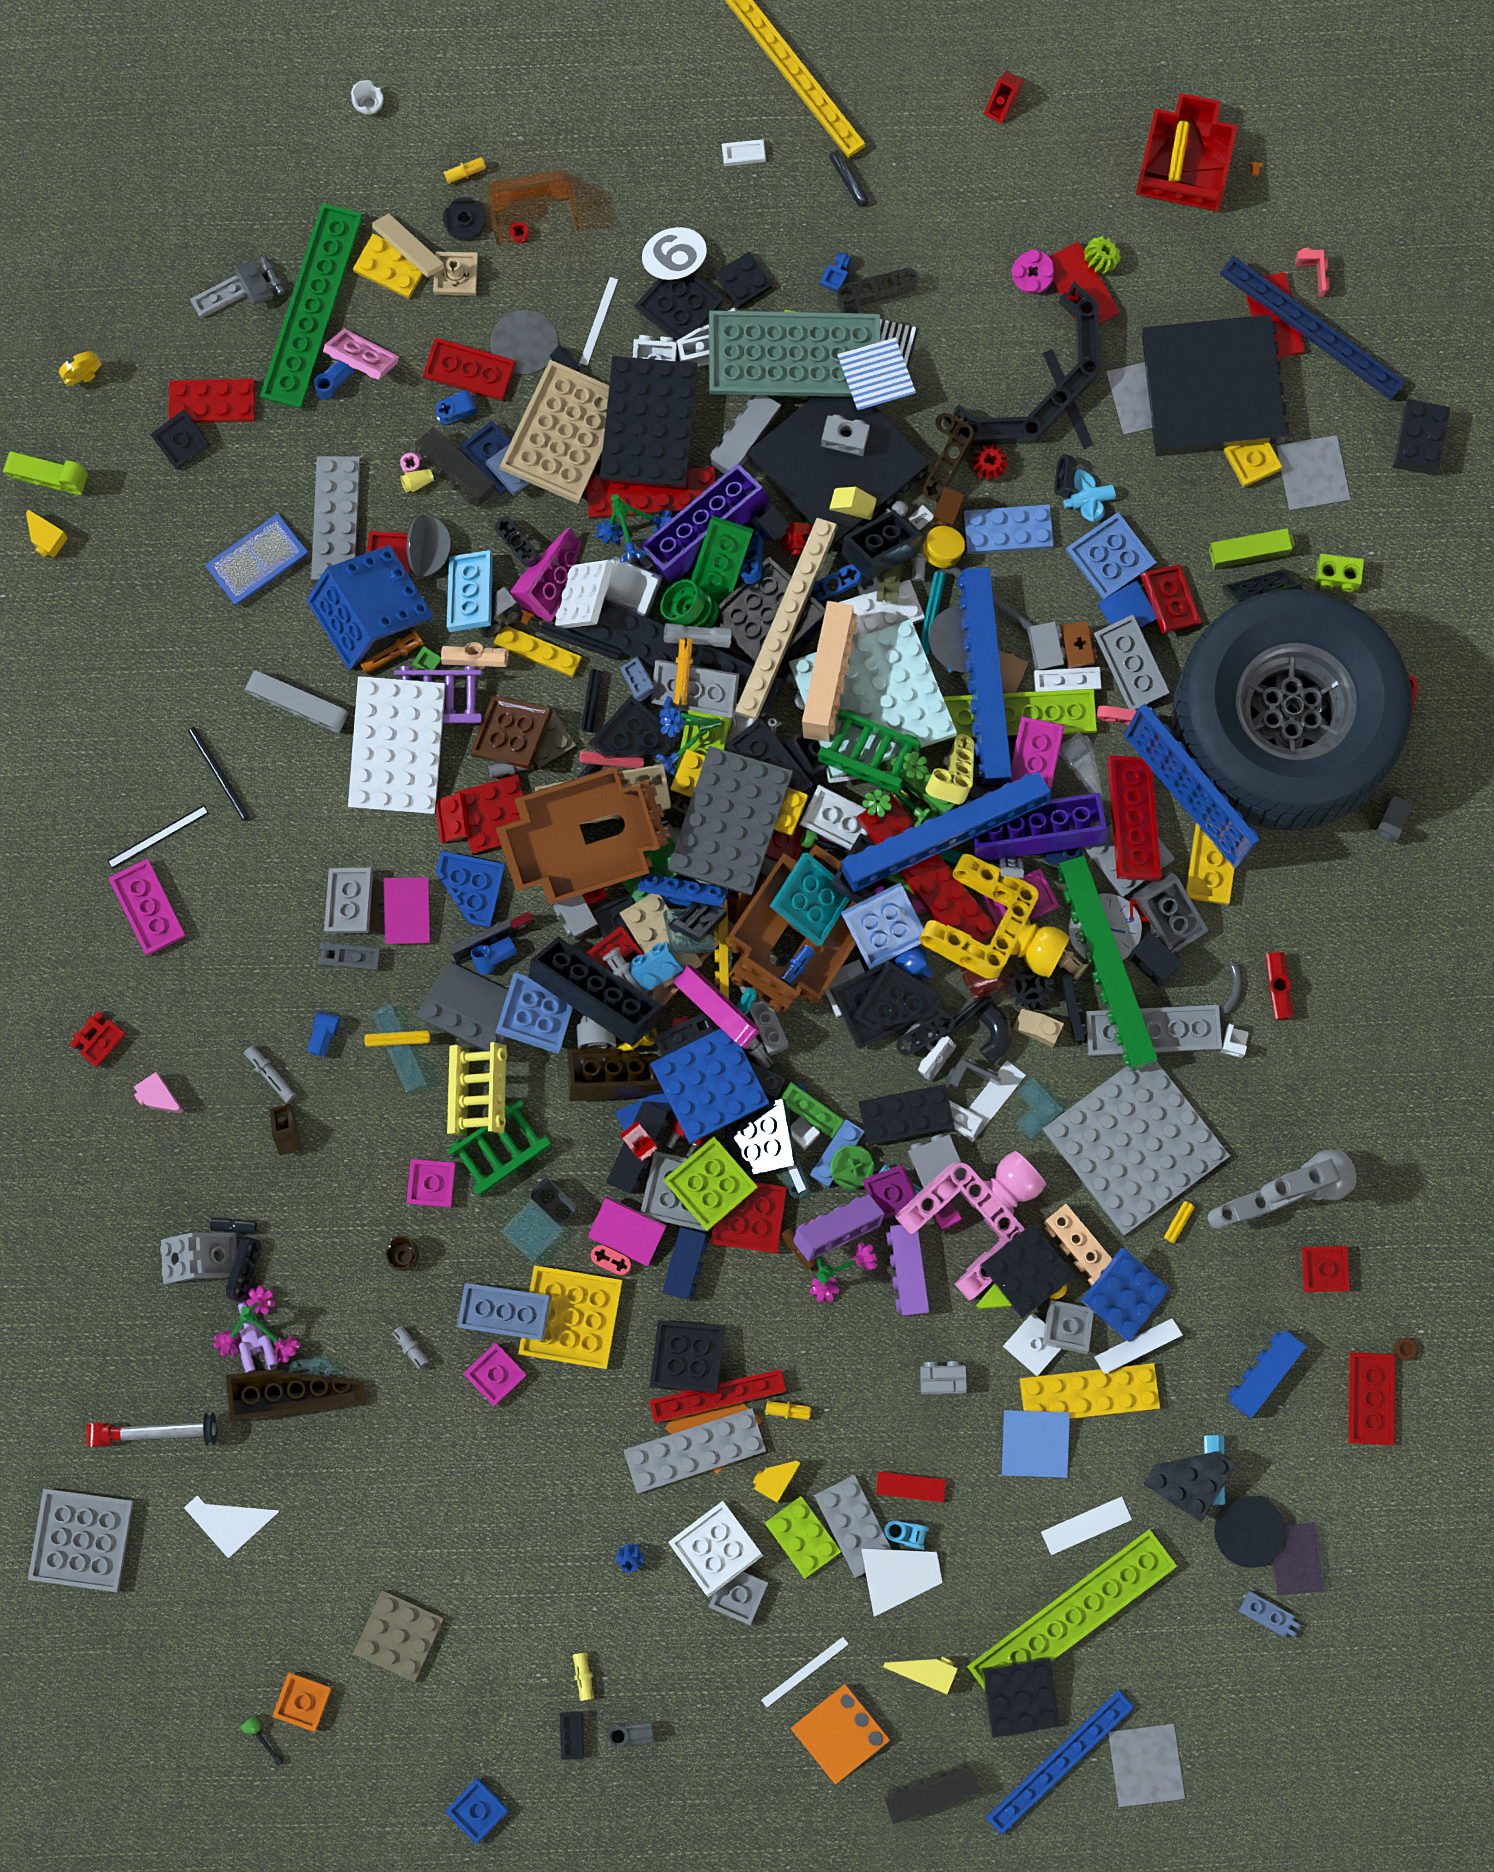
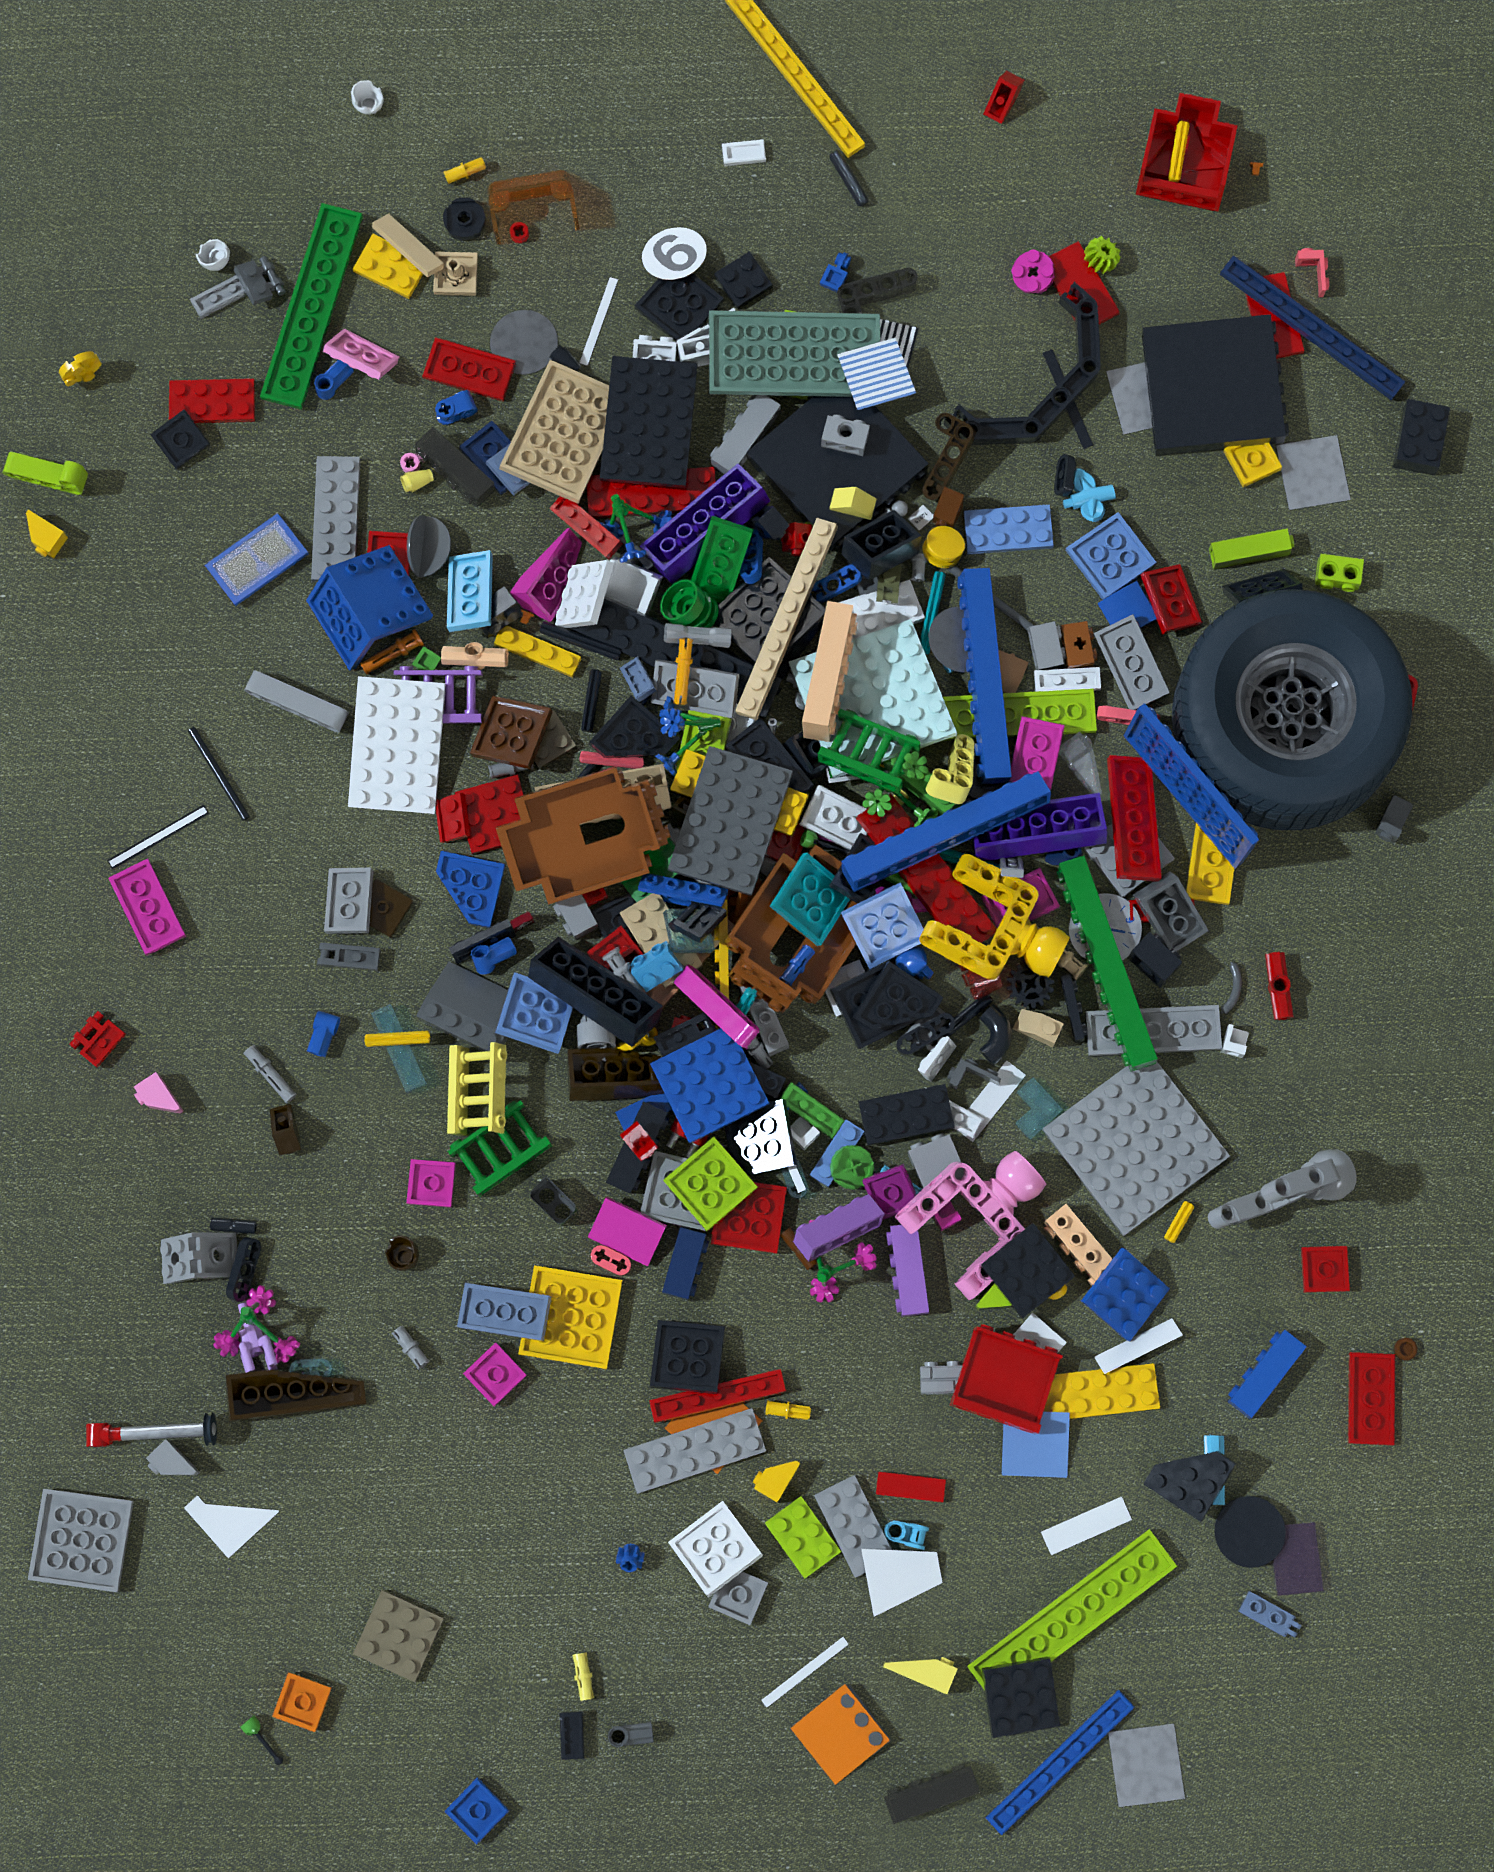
(170, 1461): none -> light grey slope
(213, 255): none -> white hair
(406, 910): dark pink tile -> none
(509, 538): black beam -> none
(532, 1231): clear light blue plate -> none
(586, 526): none -> red plate
(987, 469): red gear -> none
(1005, 1379): none -> red panel
(1068, 1326): light grey plate -> none

